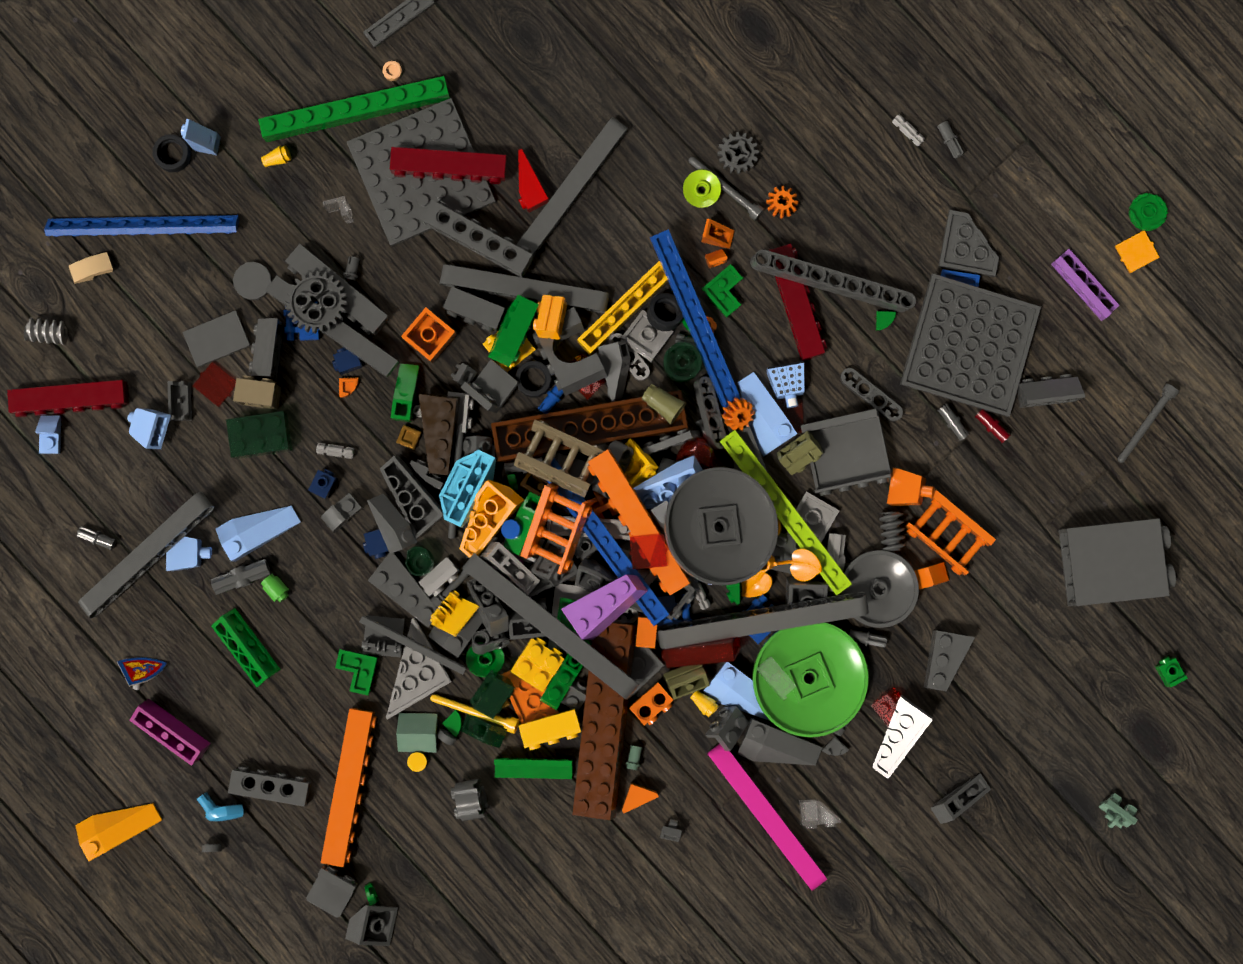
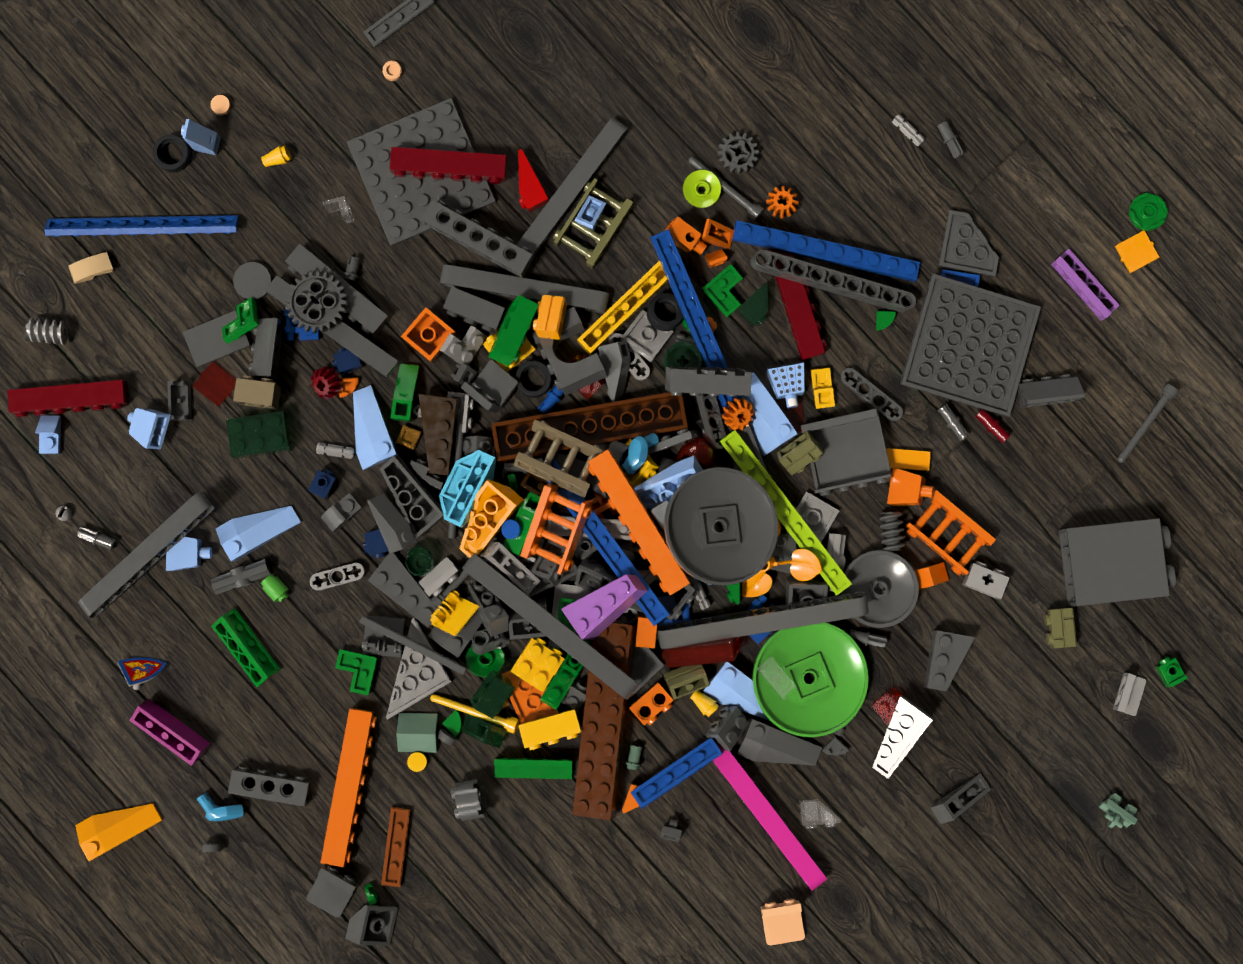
(66, 515): none -> light grey hinge
(220, 105): none -> light nougat tile
(246, 321): none -> green plate
(324, 585): none -> light grey beam
(326, 382): none -> dark red gear
(354, 109): green brick -> none
(372, 435): none -> light blue wedge
(396, 847): none -> dark orange tile
(463, 350): none -> light grey plate
(590, 212): none -> light blue slope
(602, 240): none -> olive fence
(638, 452): none -> dark azure arm
(648, 551): clear red piece -> none
(663, 403): olive plant -> none
(676, 773): none -> blue plate
(679, 230): none -> orange torso
(708, 381): none -> dark grey wedge
(756, 307): none -> clear green slope
(782, 922): none -> light nougat bracket
(822, 387): none -> yellow slope
(825, 251): none -> blue plate
(909, 459): none -> light orange tile
(997, 579): none -> light grey brick
(1061, 628): none -> olive brick
(1129, 694): none -> light grey panel

